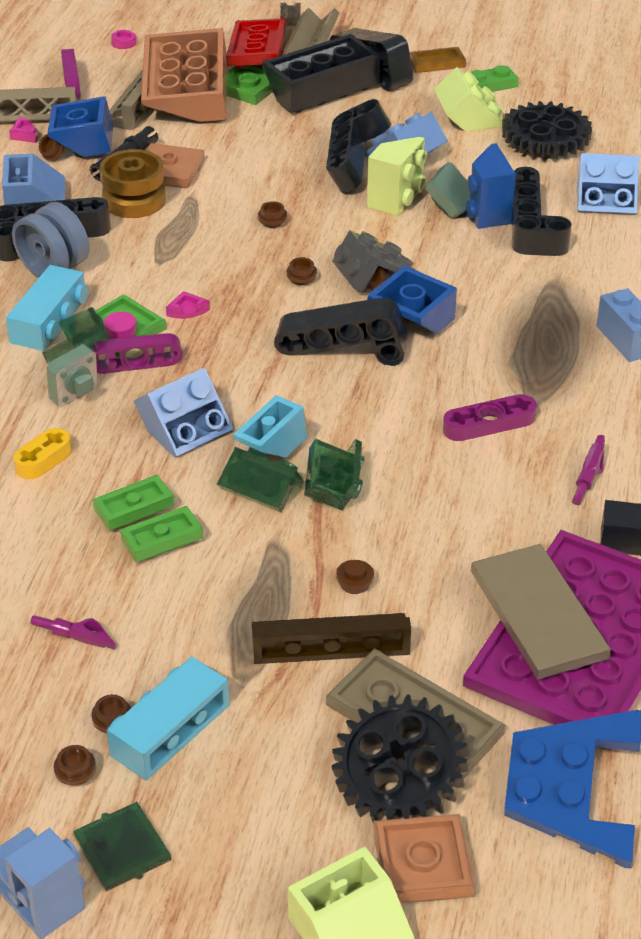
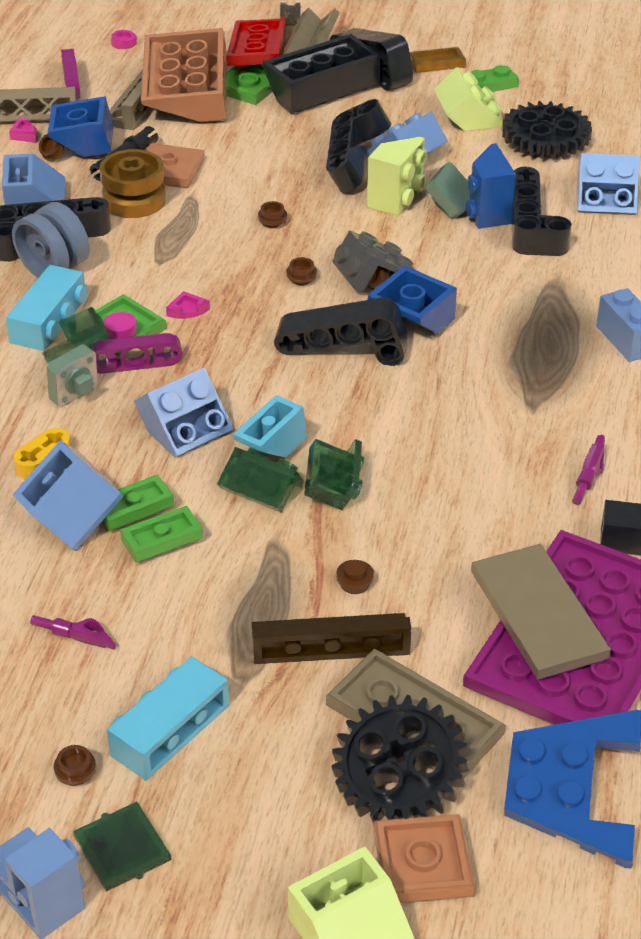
(68, 495): none -> medium blue slope
(107, 710): reddish brown plate -> none
(467, 421): magenta beam -> none

